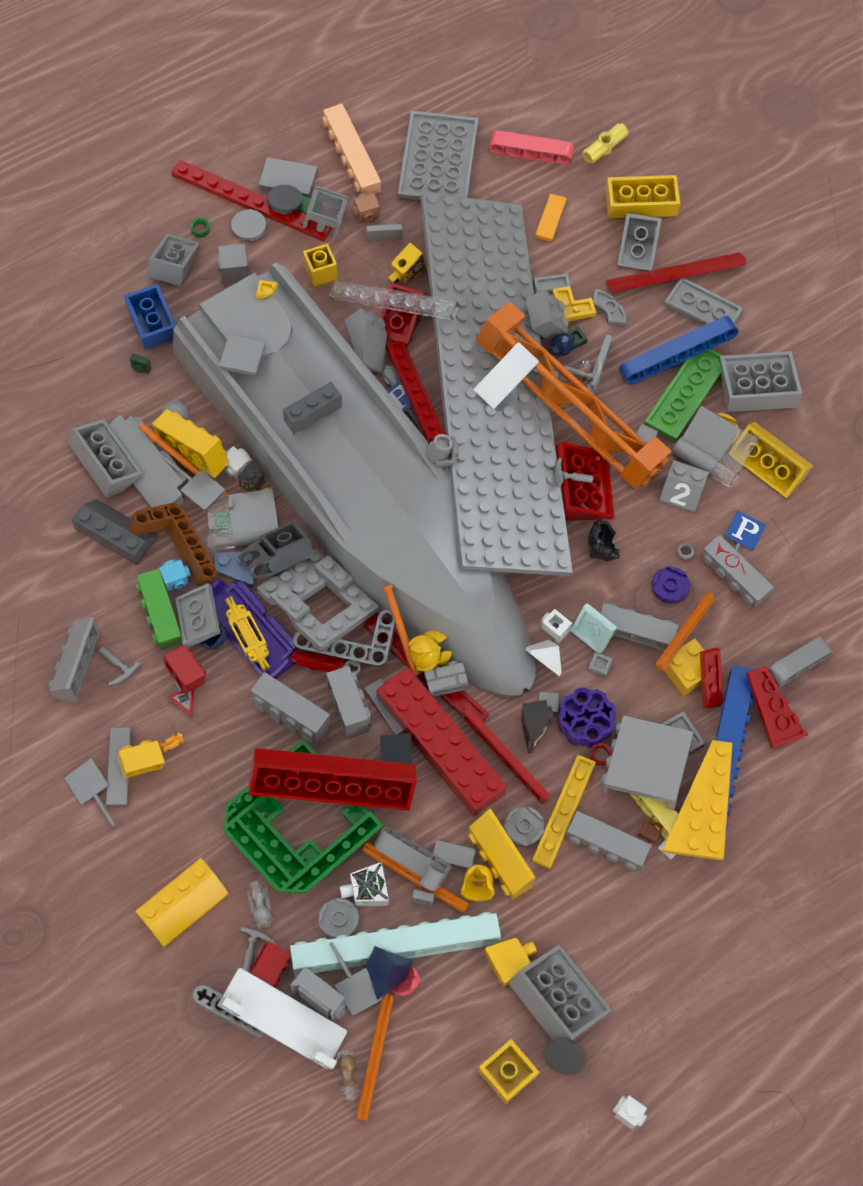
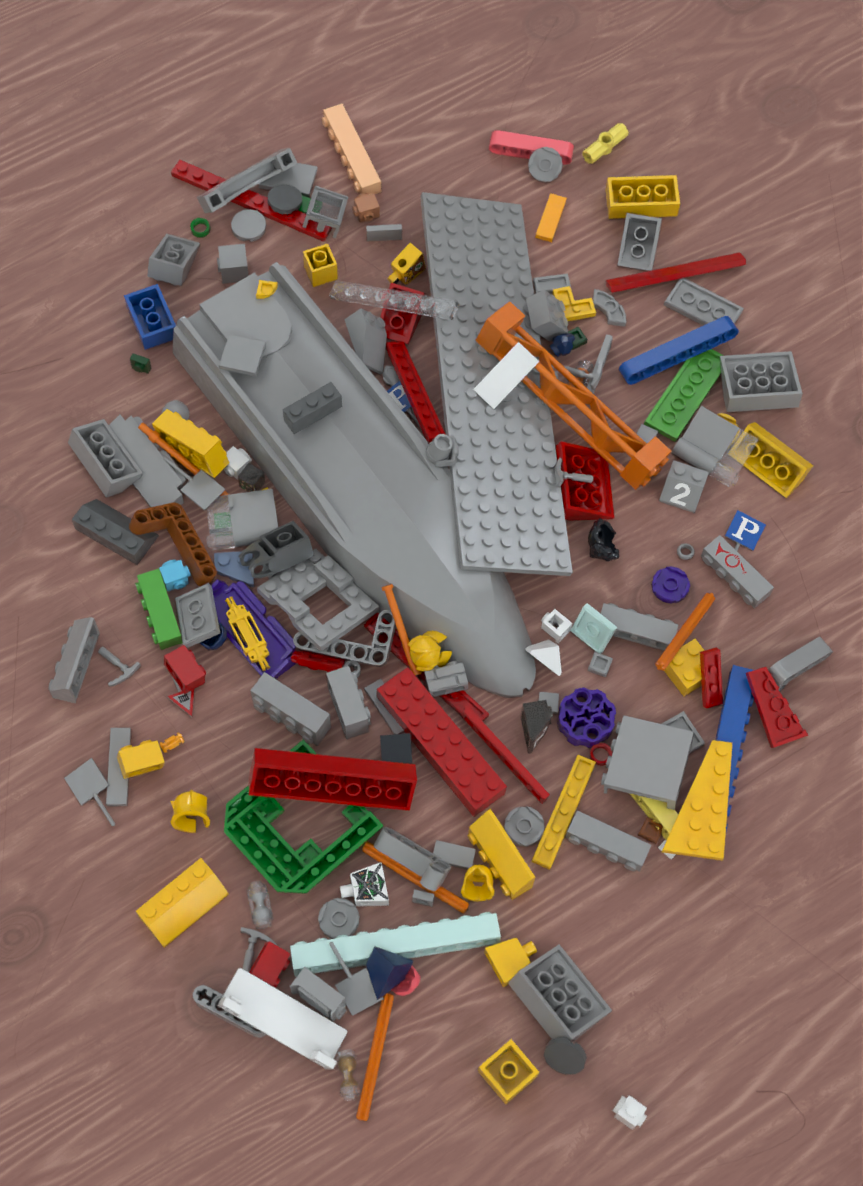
(189, 804): none -> yellow helmet
(239, 183): none -> light grey arch
(438, 155): light grey plate -> none
(545, 164): none -> light grey tile

